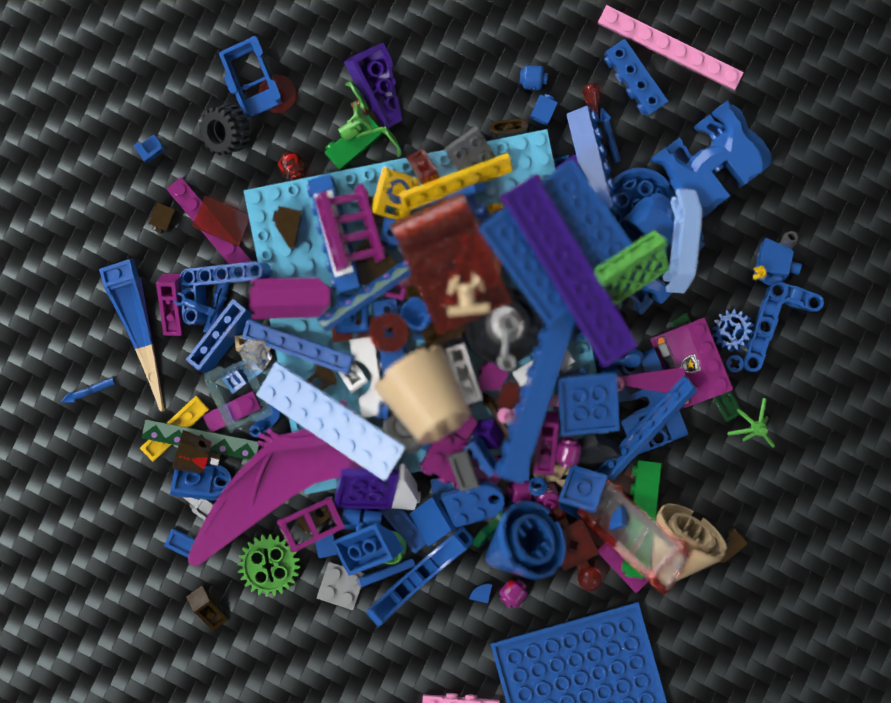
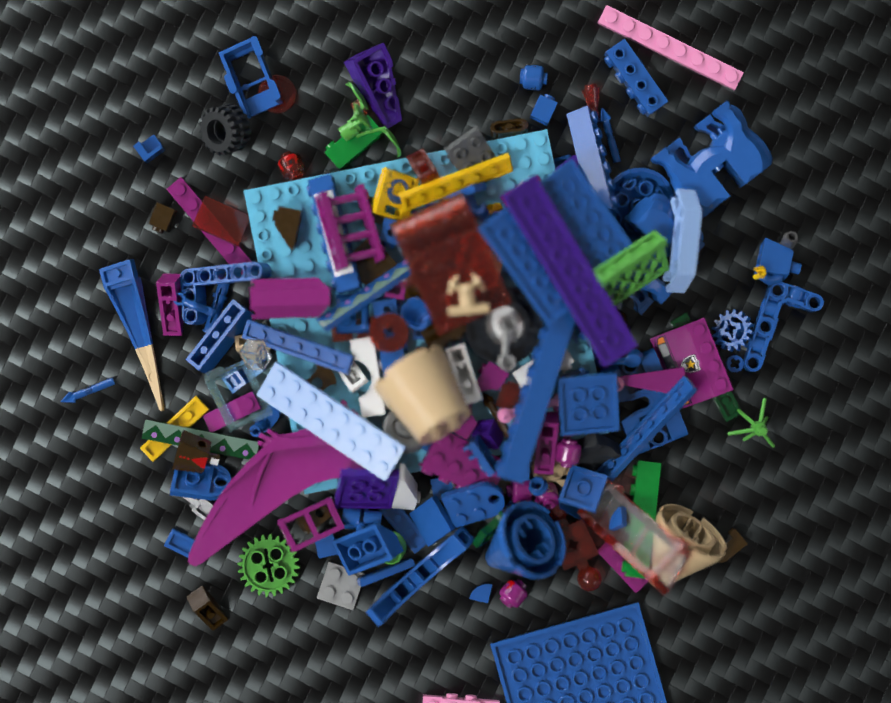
(383, 408): blue bush -> none
(464, 470): dark grey tile -> none

